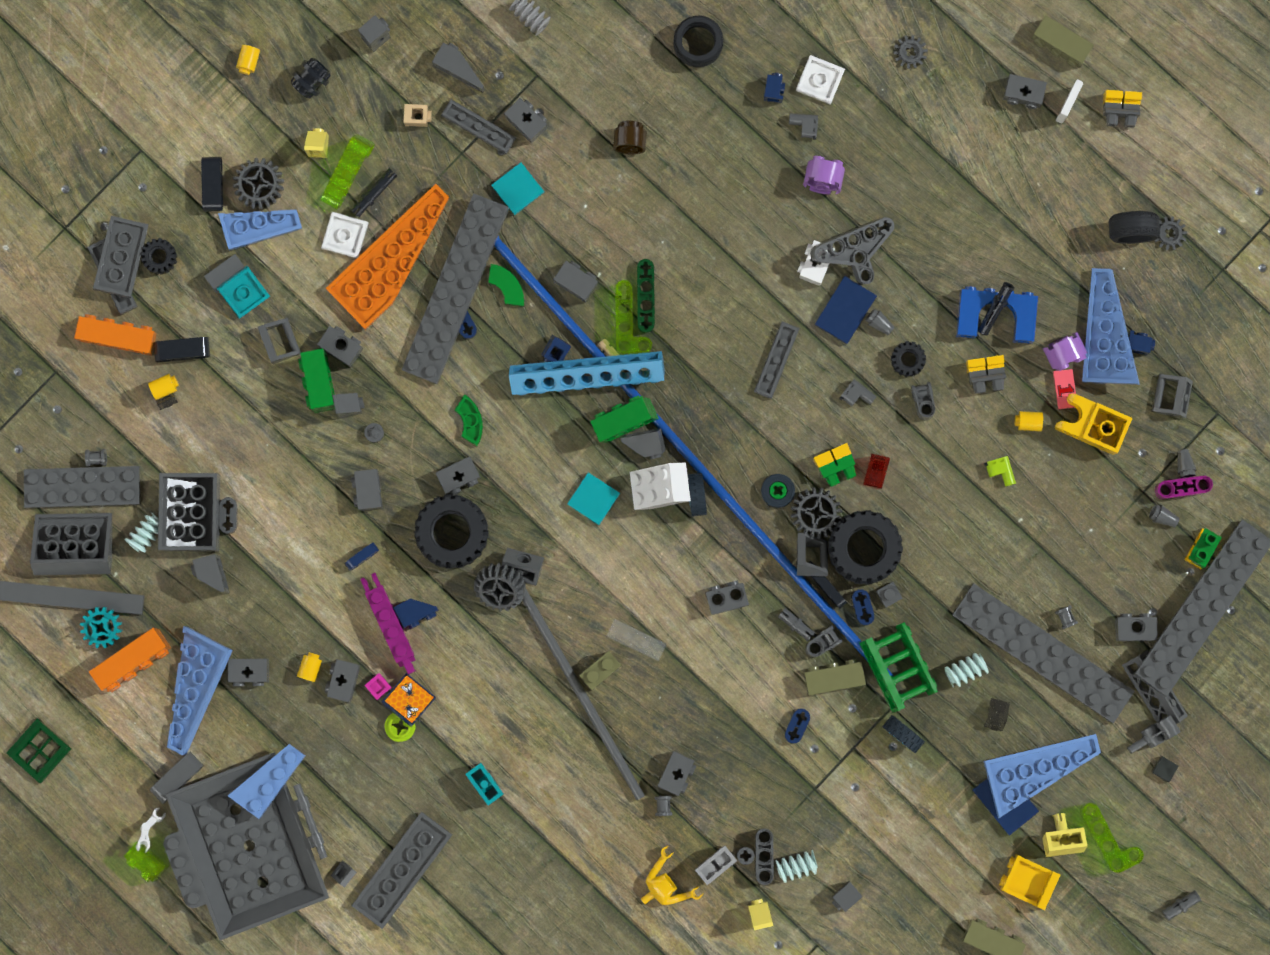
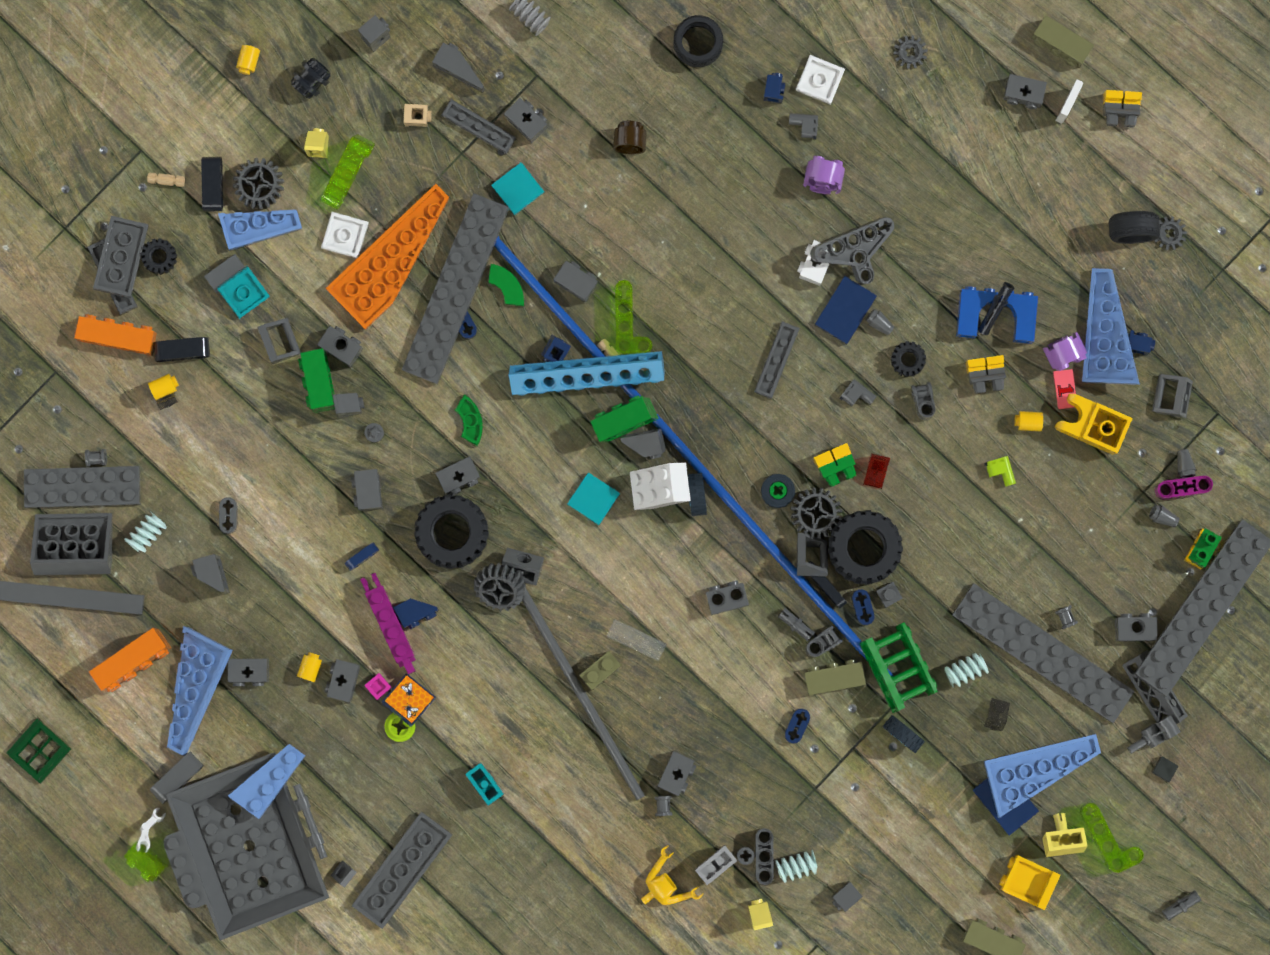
(108, 632): teal gear -> none
(166, 179): none -> tan axle
(189, 512): dark grey slope -> none
(373, 193): black pin -> none
(642, 296): dark green beam -> none

